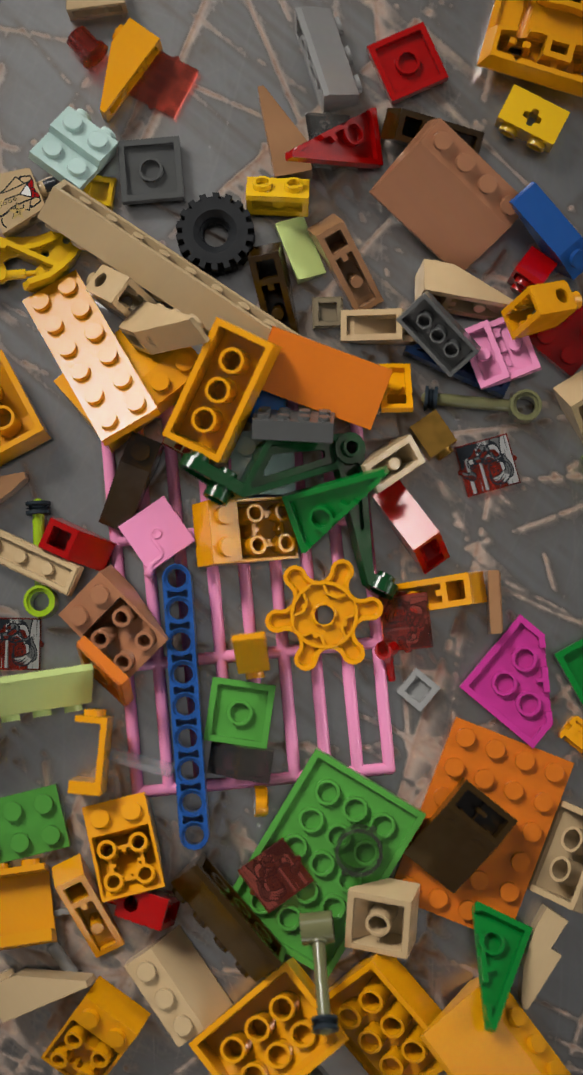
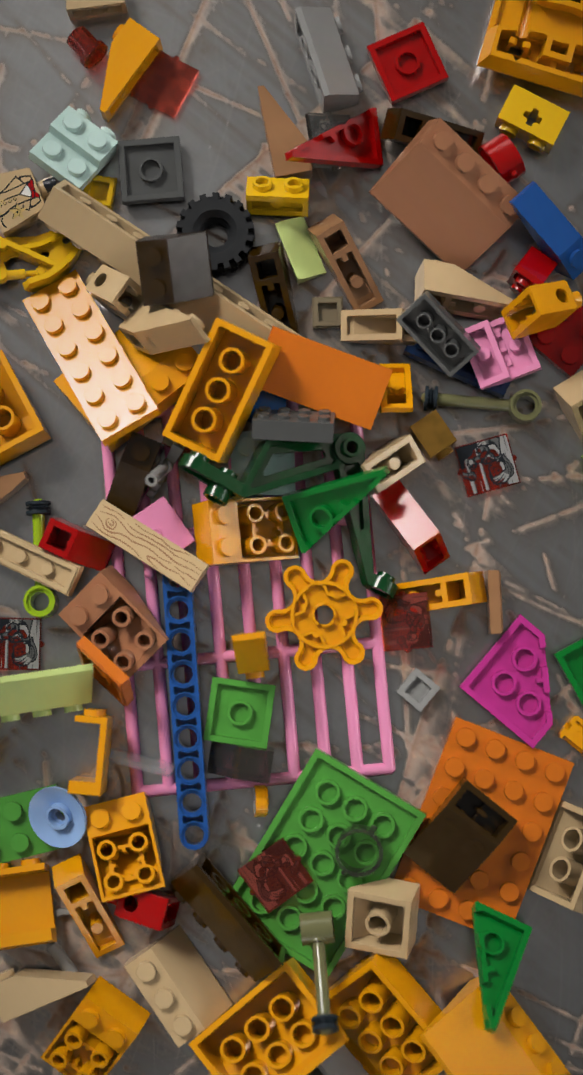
(49, 822): none -> light blue dish
(147, 545): none -> tan tile
(158, 475): none -> light grey piece
(174, 268): none -> dark brown slope
(381, 653): red hand -> none
(503, 157): none -> red piece
(539, 955): tan slope -> none

